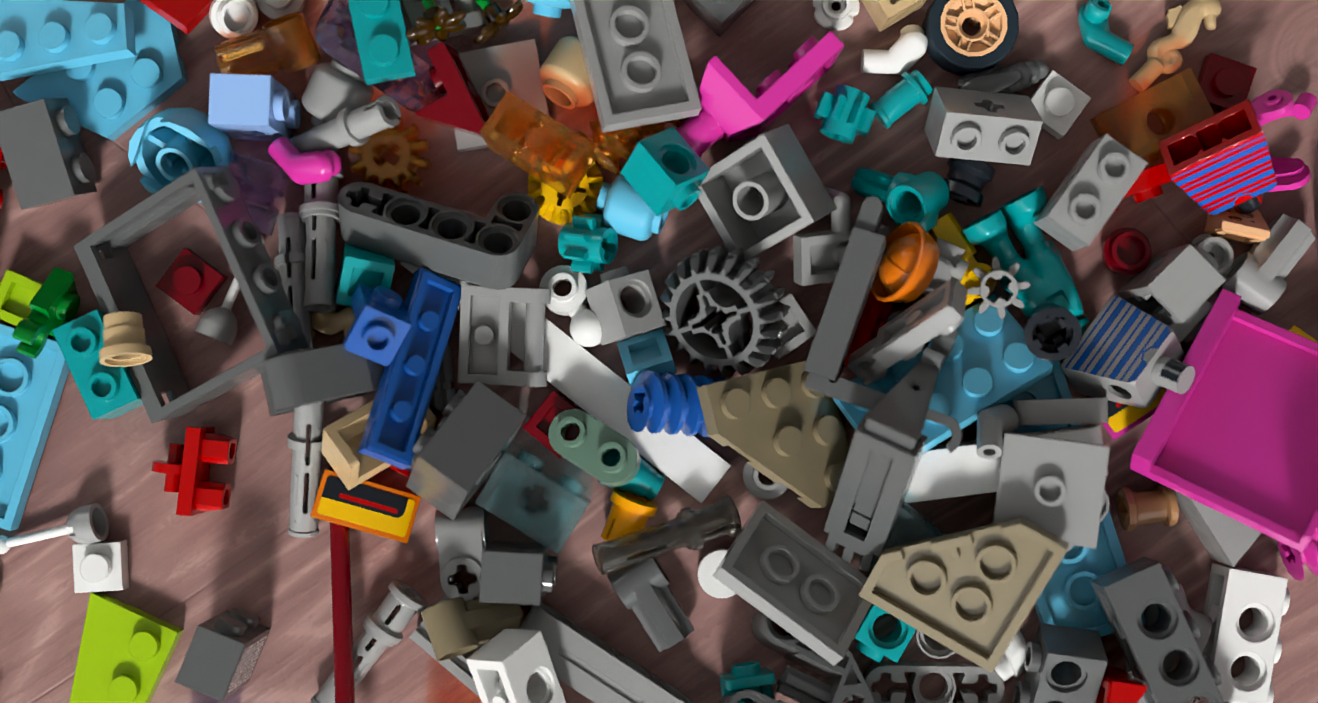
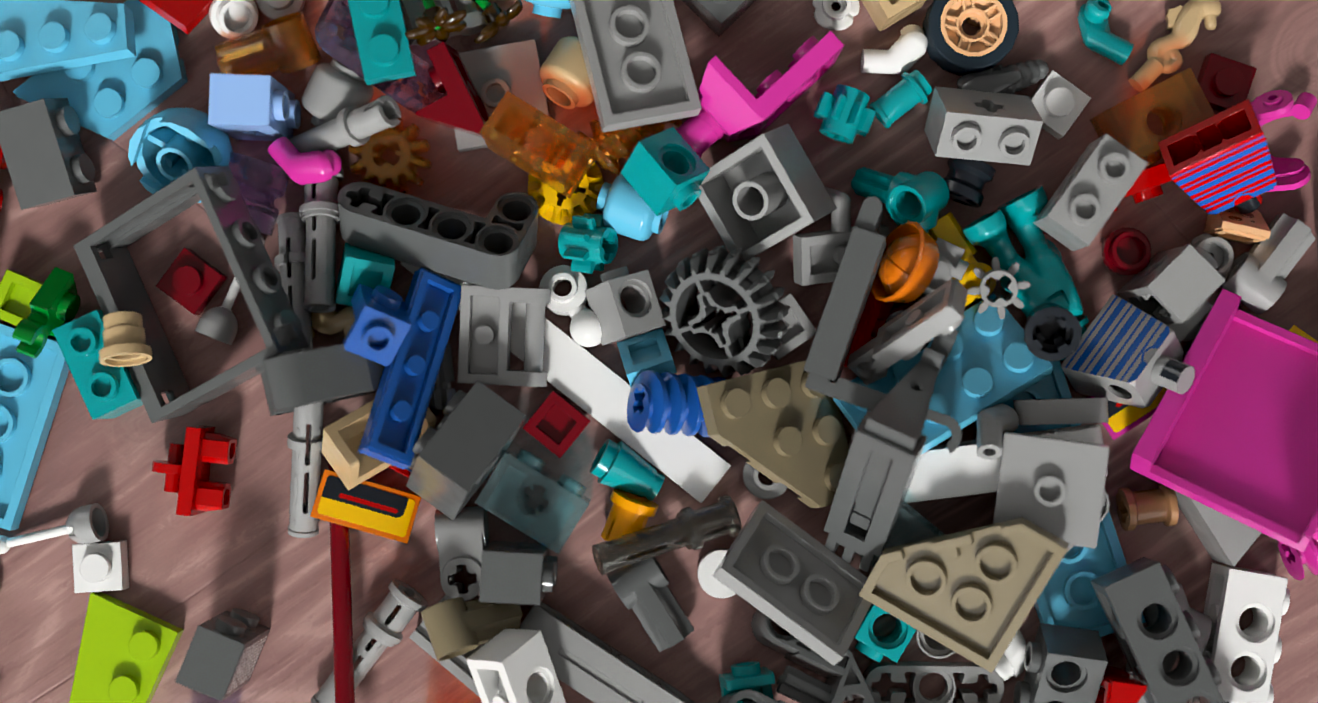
(592, 446): sand green plate -> none

